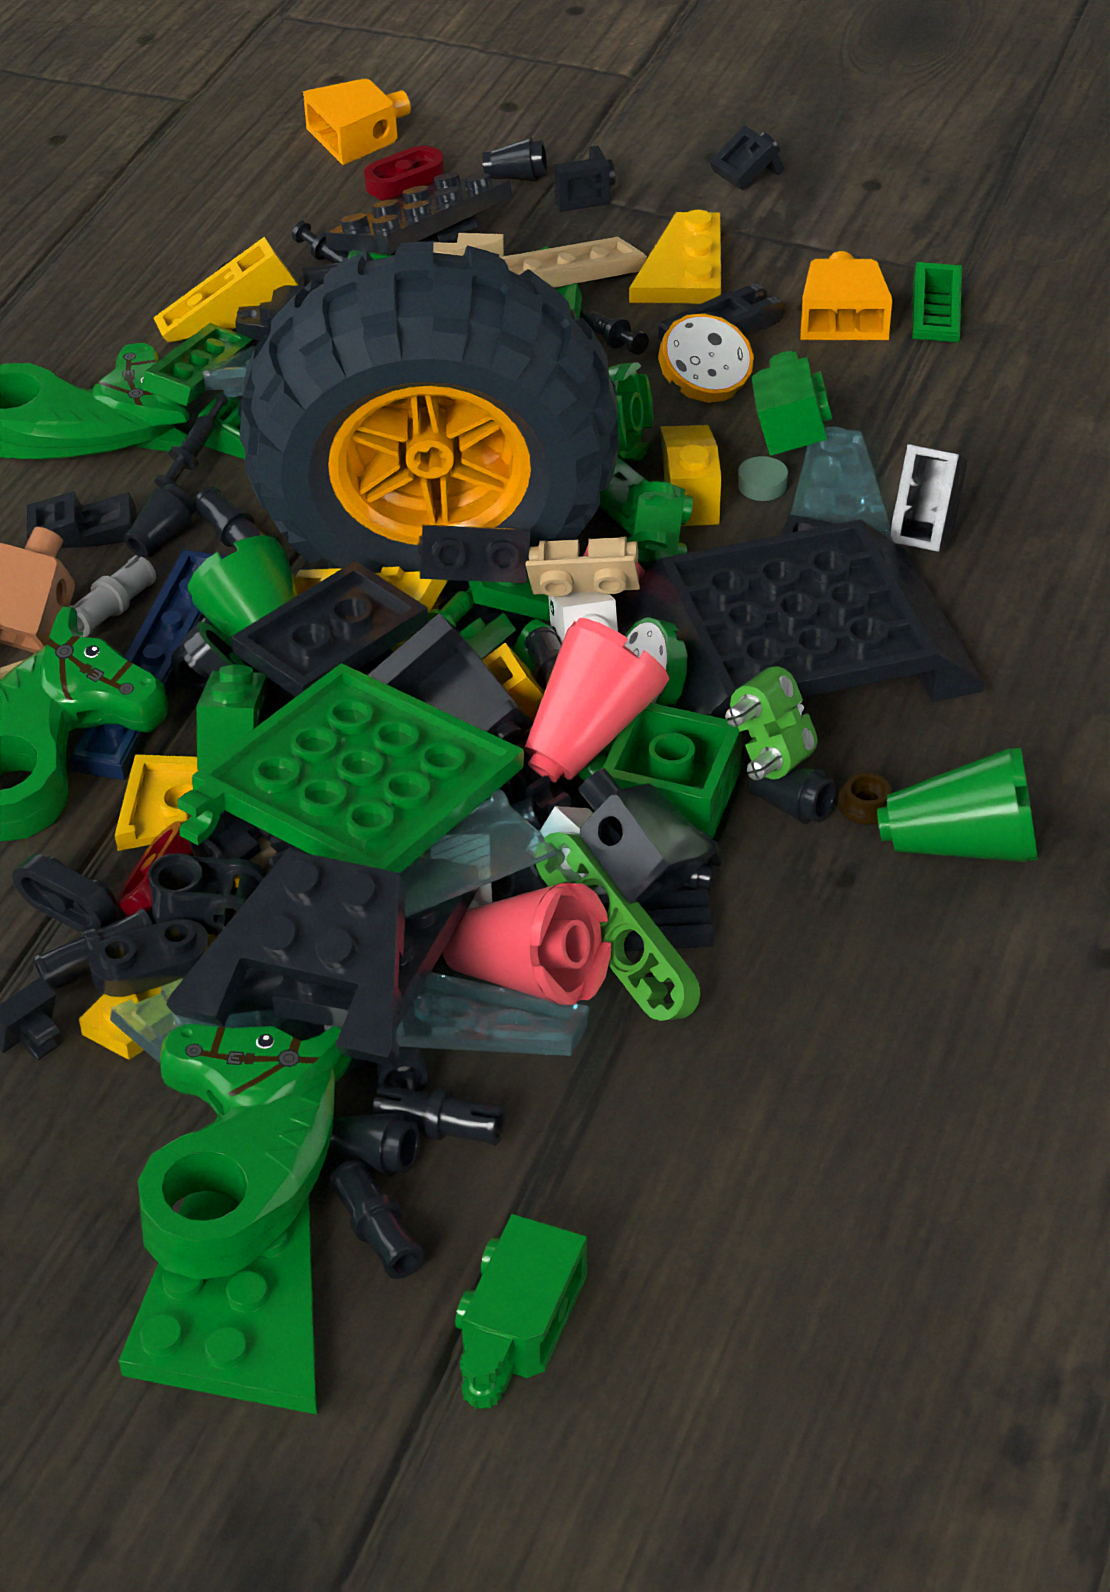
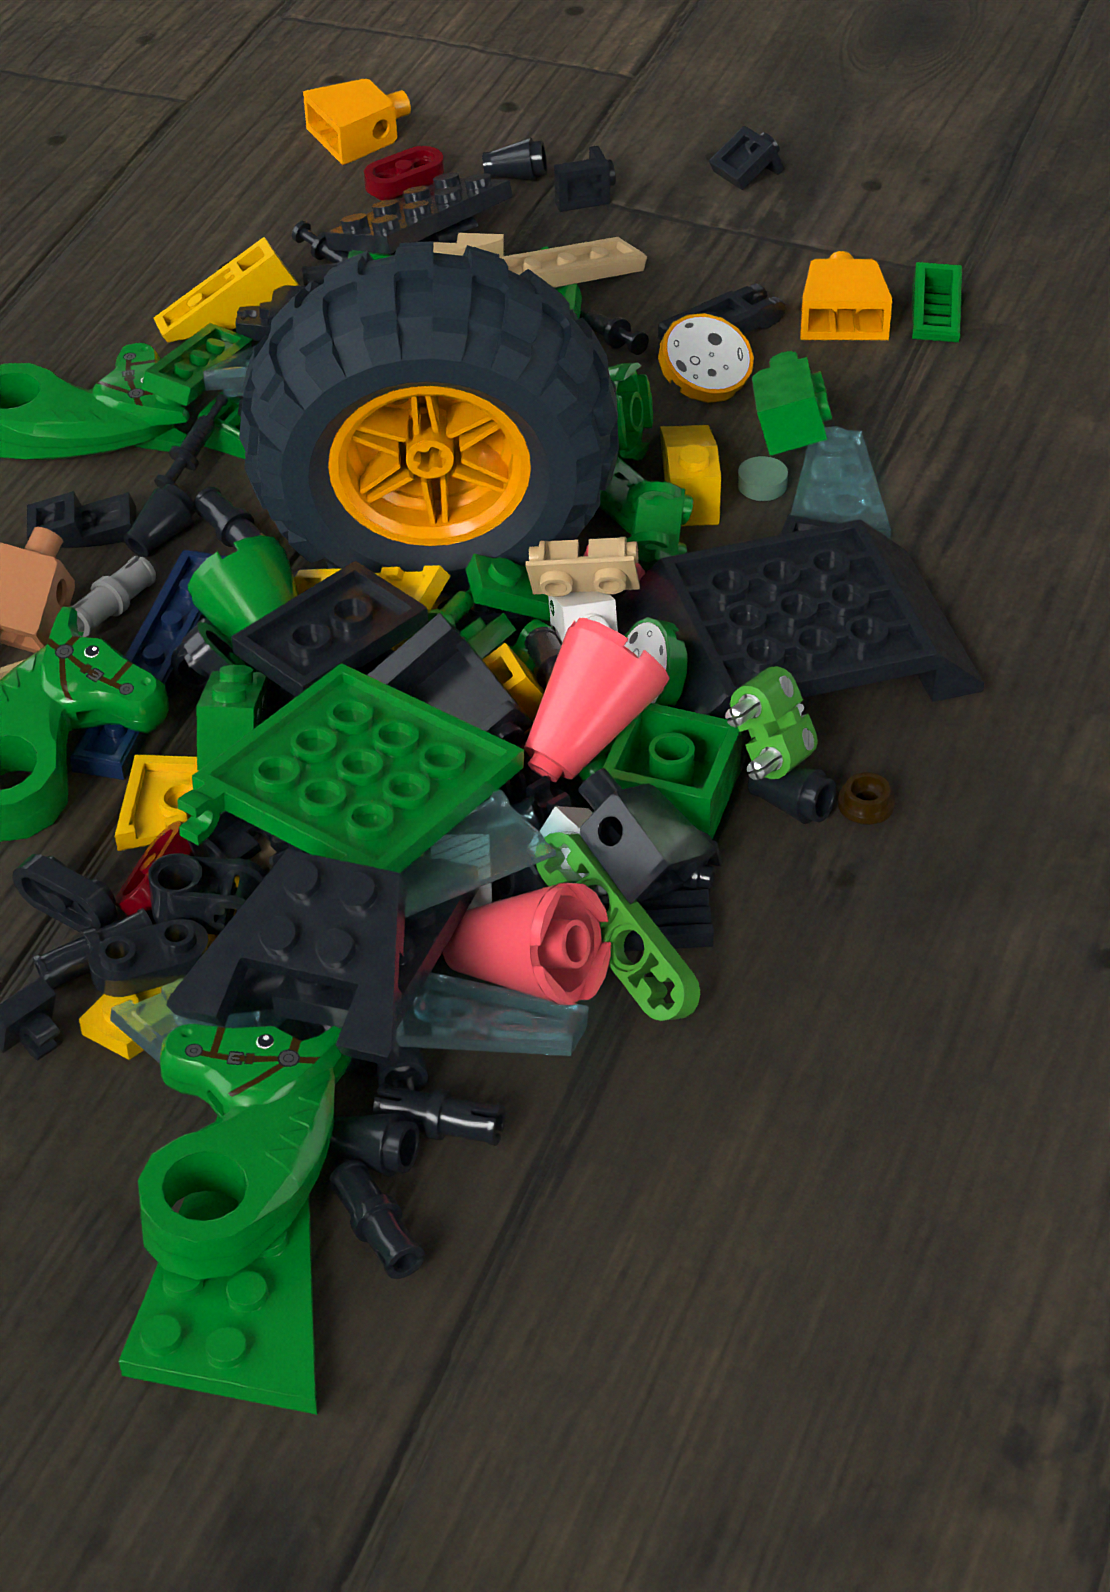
(473, 553): black hinge -> none
(518, 1306): green hinge -> none
(683, 262): yellow wing -> none
(928, 497): torso -> none
(965, 812): green cone -> none

